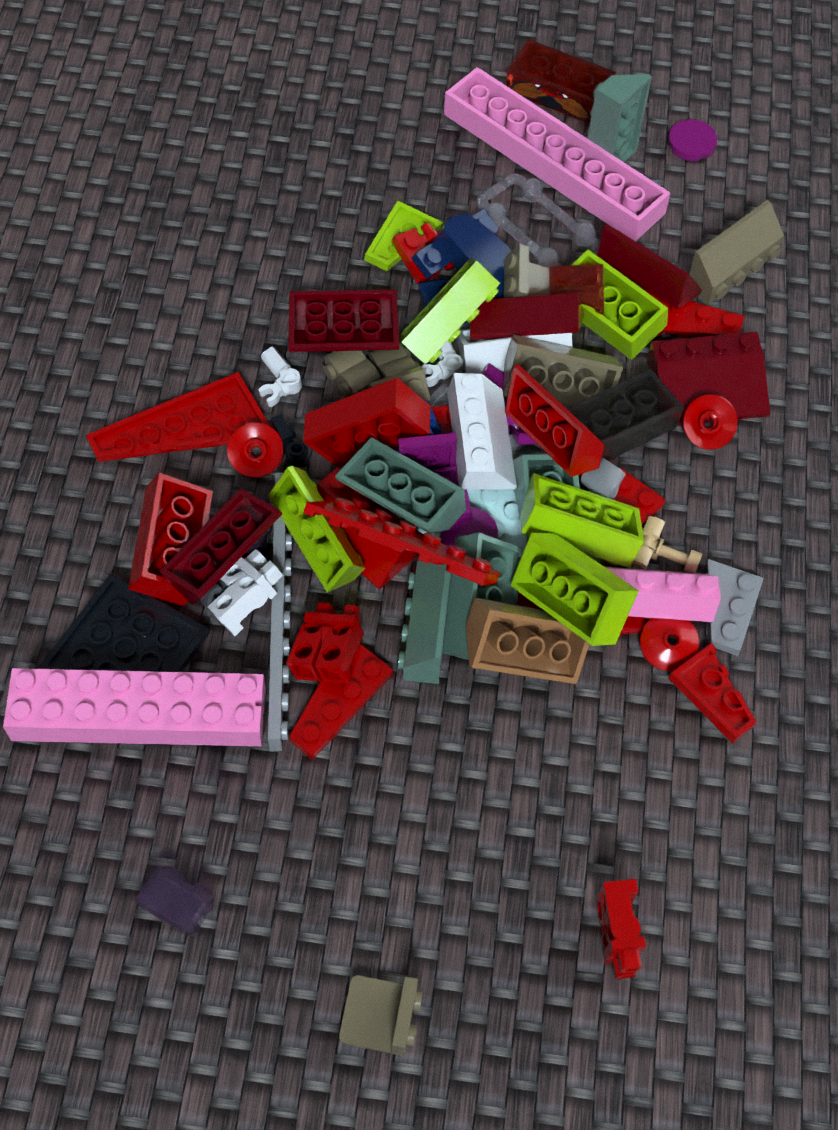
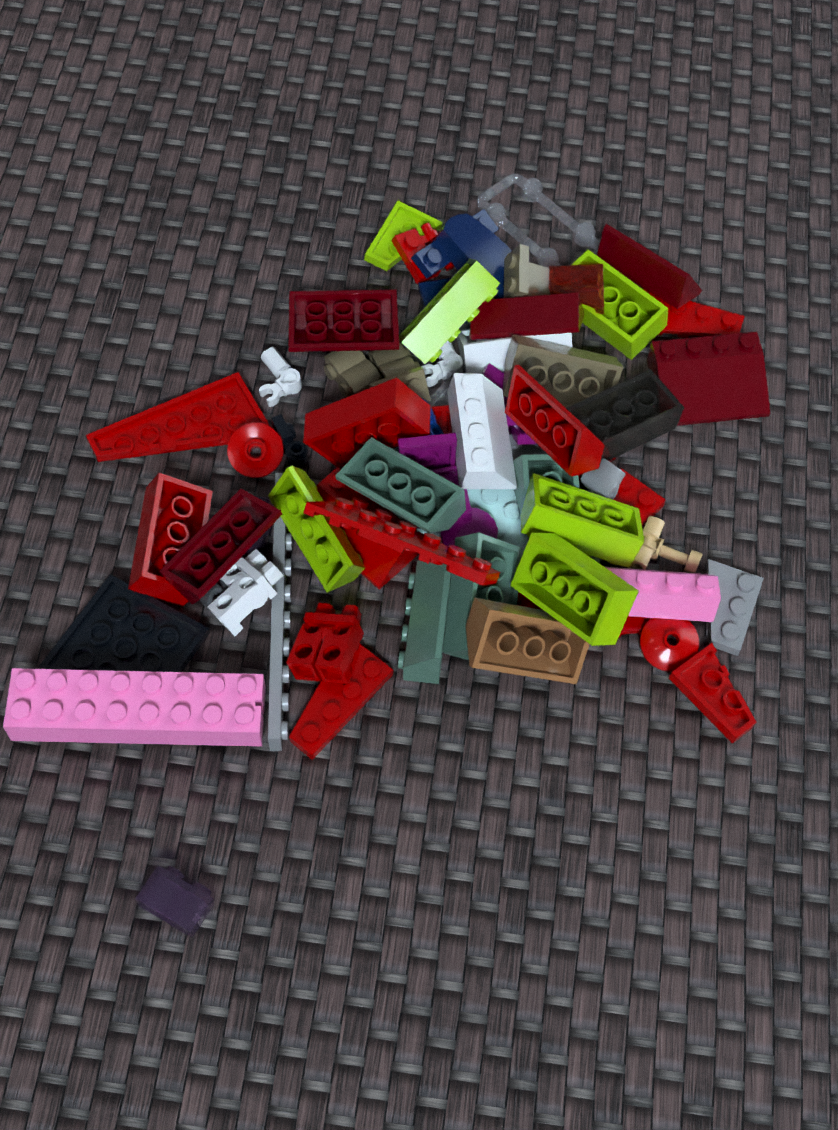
(380, 1014): dark tan bracket -> none
(556, 79): clear red brick -> none
(556, 154): bright pink brick -> none
(619, 113): sand green slope -> none
(620, 927): red hips -> none
(692, 140): magenta tile -> none
(722, 418): red dish -> none
(737, 252): dark tan slope -> none

